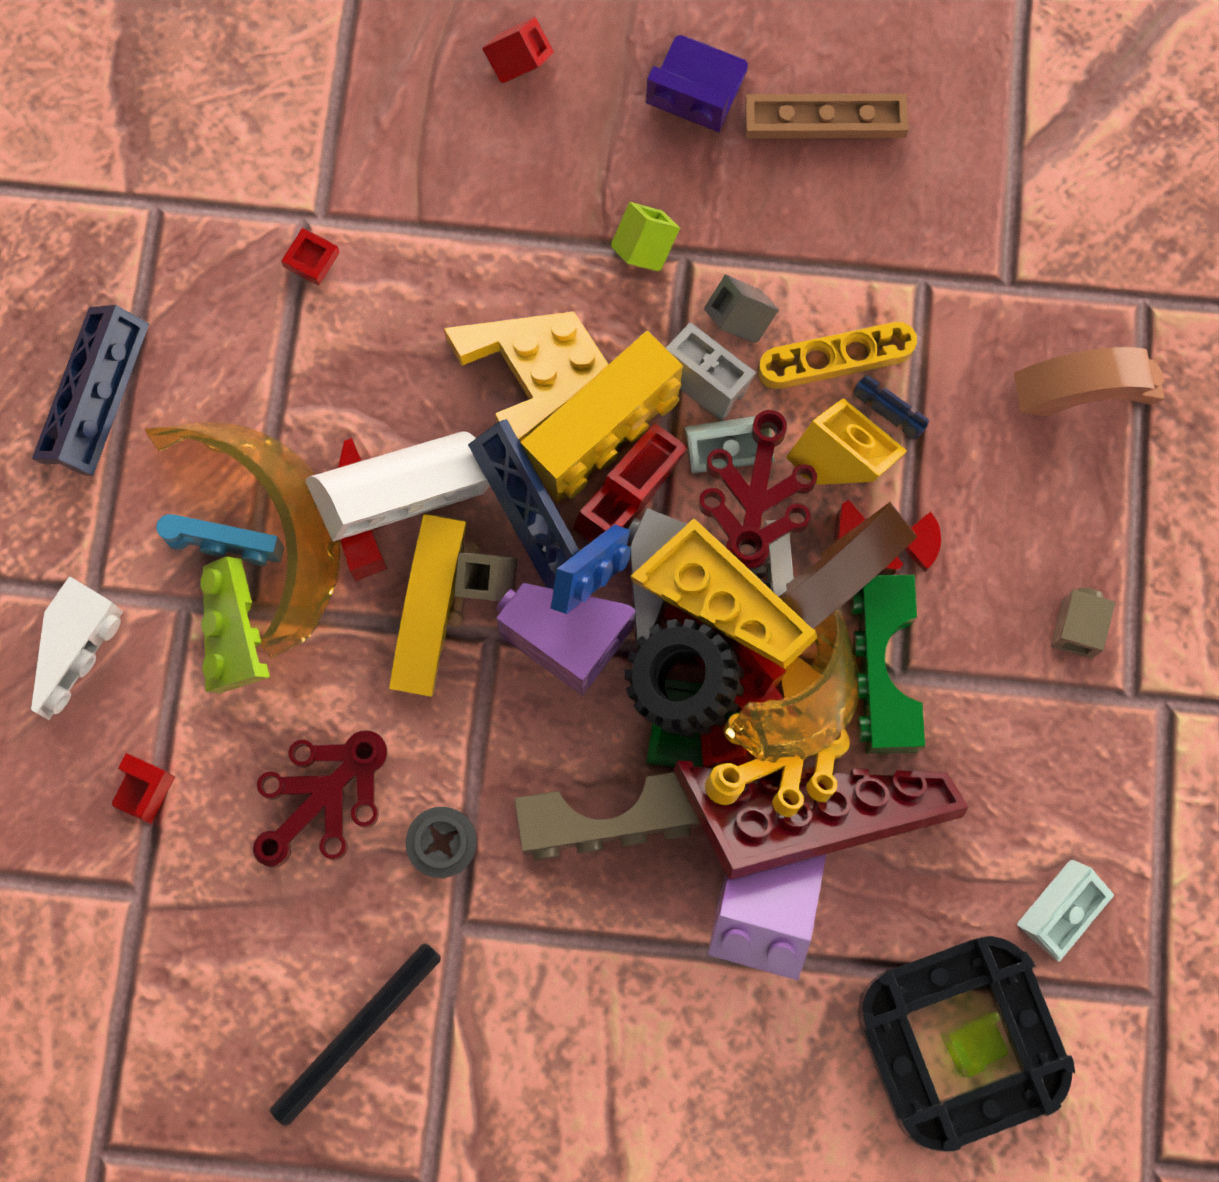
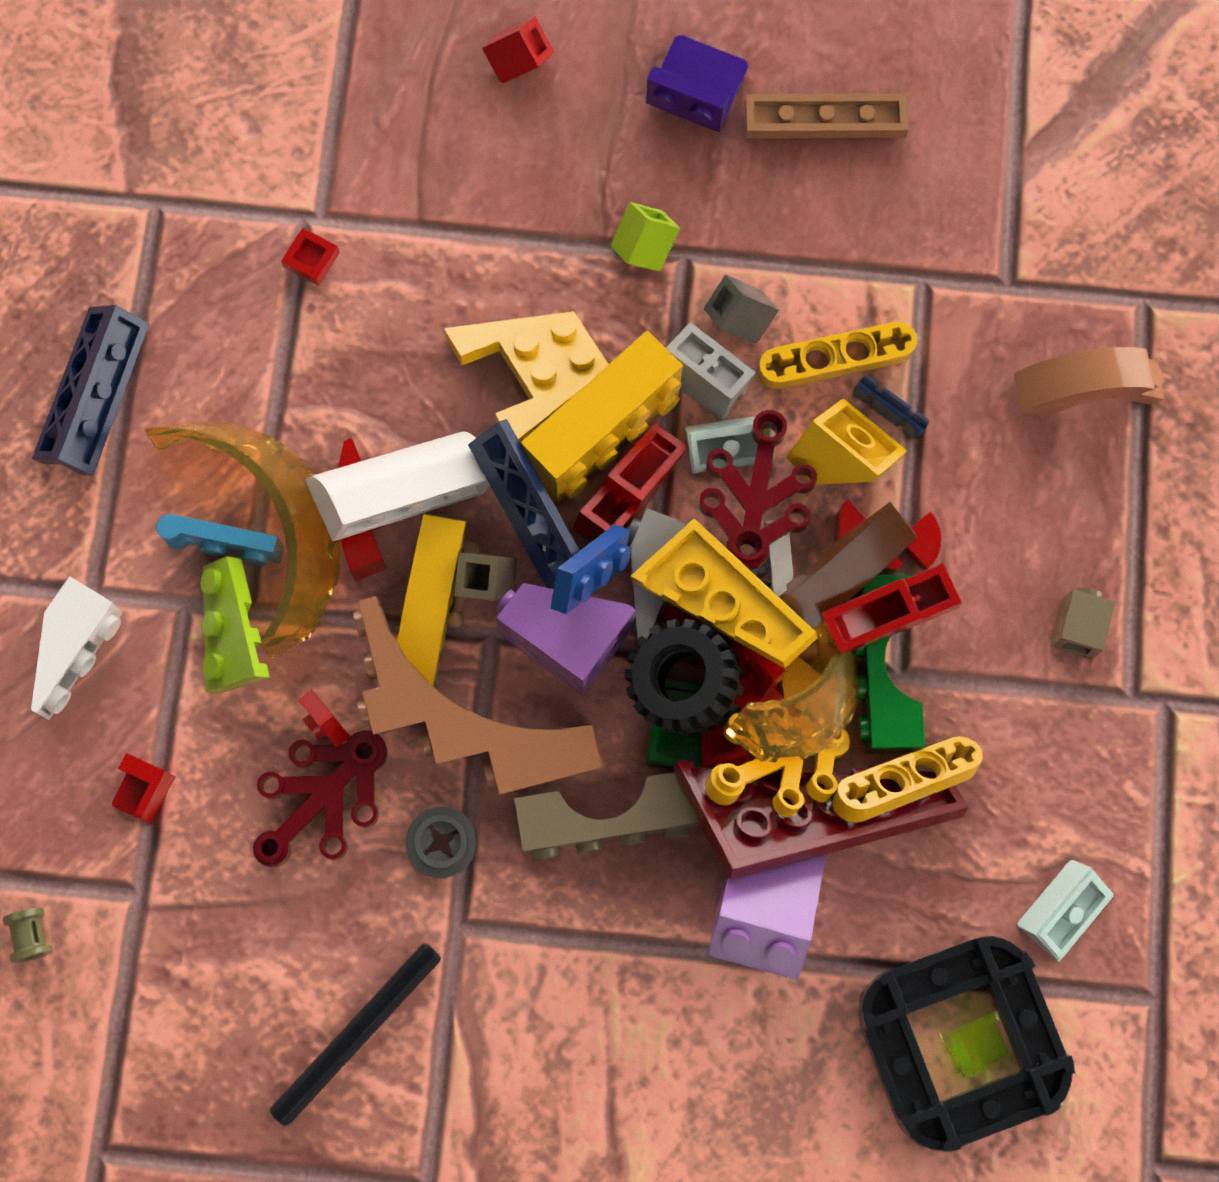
(27, 935): none -> olive bush
(321, 720): none -> red plate
(405, 698): none -> nougat arch
(892, 609): none -> red slope
(905, 774): none -> yellow beam

